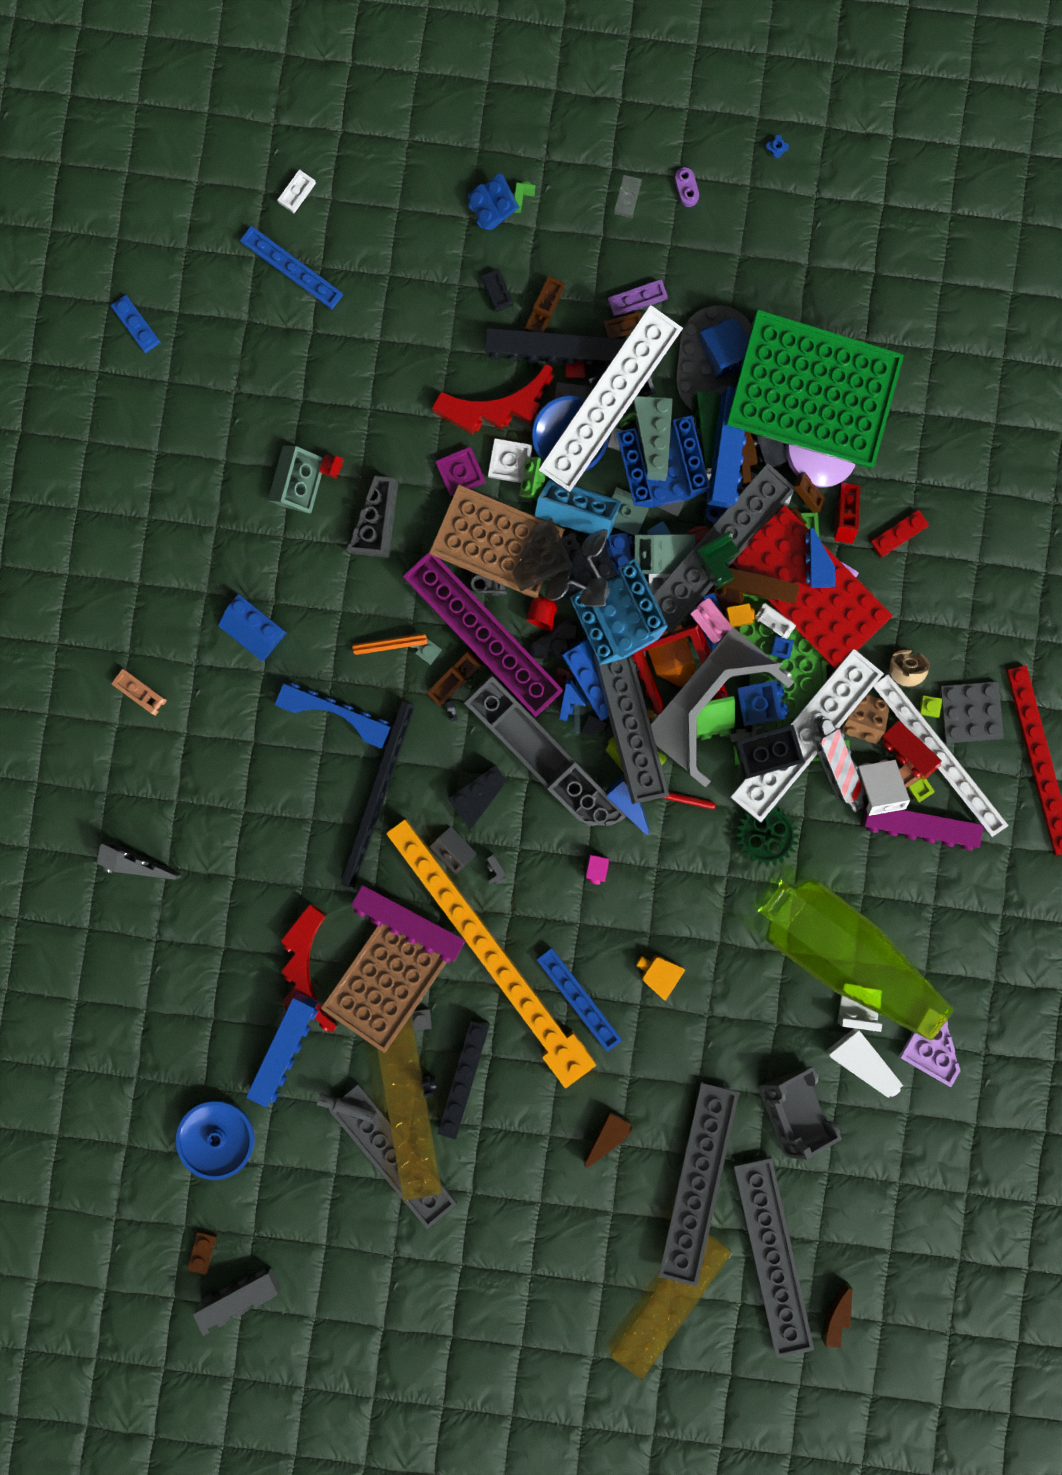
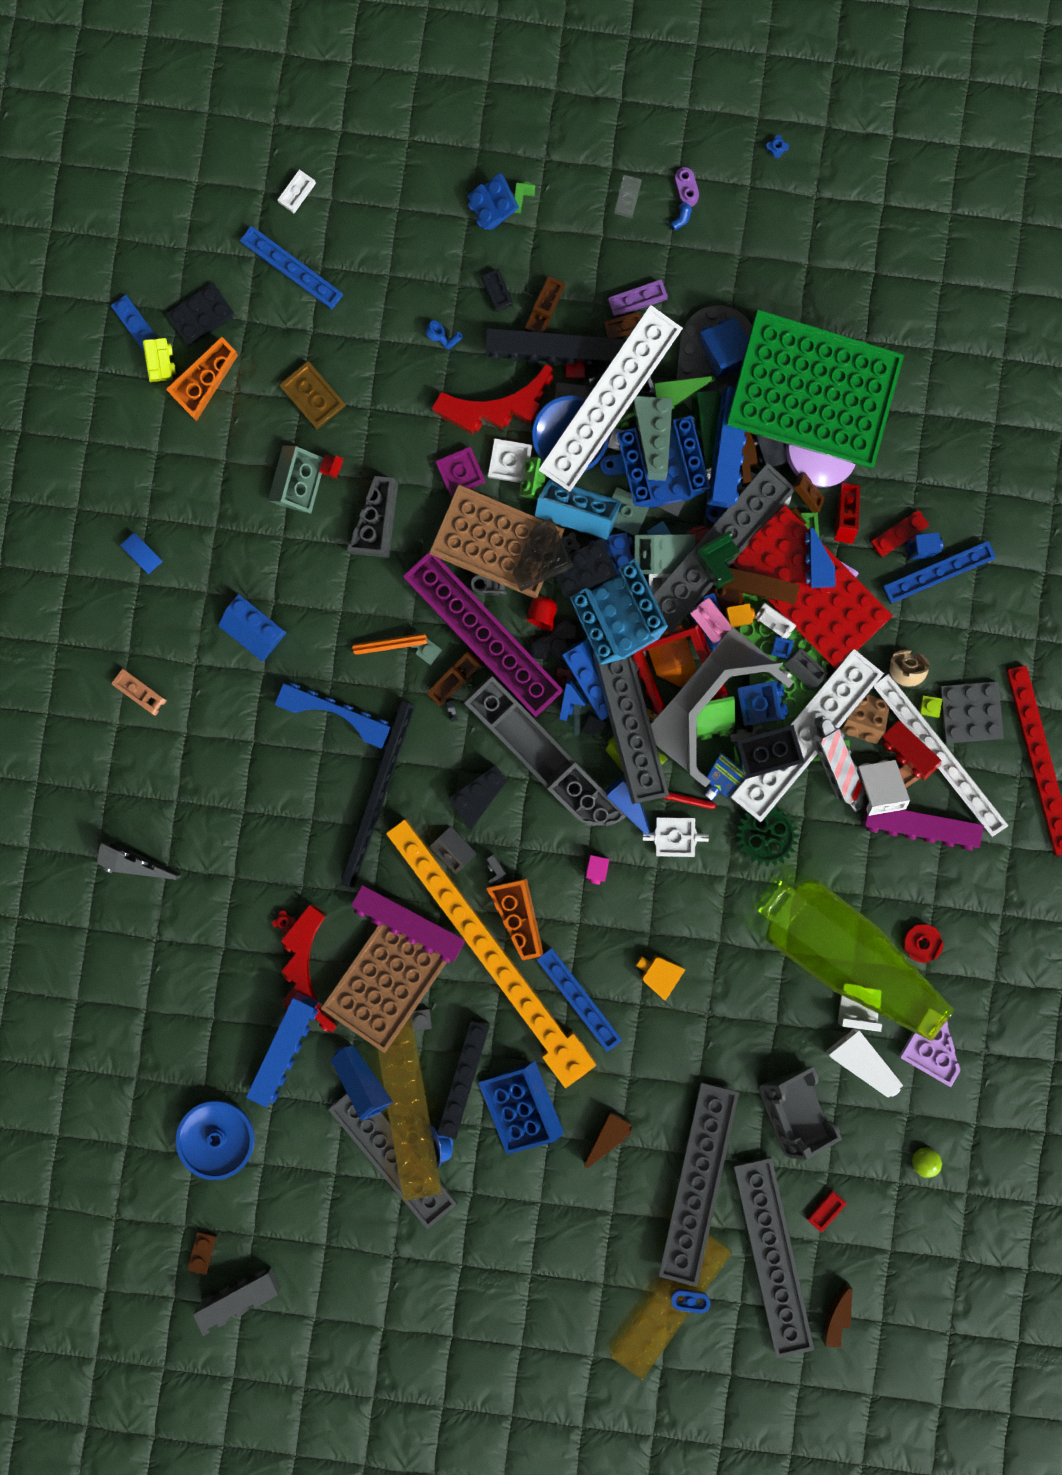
(141, 553): none -> blue slope
(158, 360): none -> neon yellow brick
(200, 314): none -> black plate
(203, 378): none -> orange wedge
(279, 922): none -> red plate
(312, 395): none -> pearl gold plate
(346, 1108): dark grey pin -> none
(360, 1083): none -> blue slope
(428, 1084): black plate -> none
(436, 332): none -> blue plate
(443, 1146): none -> blue piece
(518, 916): none -> orange wedge
(521, 1108): none -> blue slope
(597, 589): dark grey plant -> none
(618, 465): none -> blue plate
(675, 837): none -> white plate
(681, 389): none -> bright green slope
(685, 212): none -> blue arm
(689, 1302): none -> blue plate
(724, 777): none -> blue torso
(806, 669): none -> dark grey slope
(826, 1210): none -> red tile
(920, 790): lime plate -> none
(924, 546): none -> blue brick
(926, 1162): none -> lime hair
(933, 938): none -> red plate
(939, 572): none -> blue plate

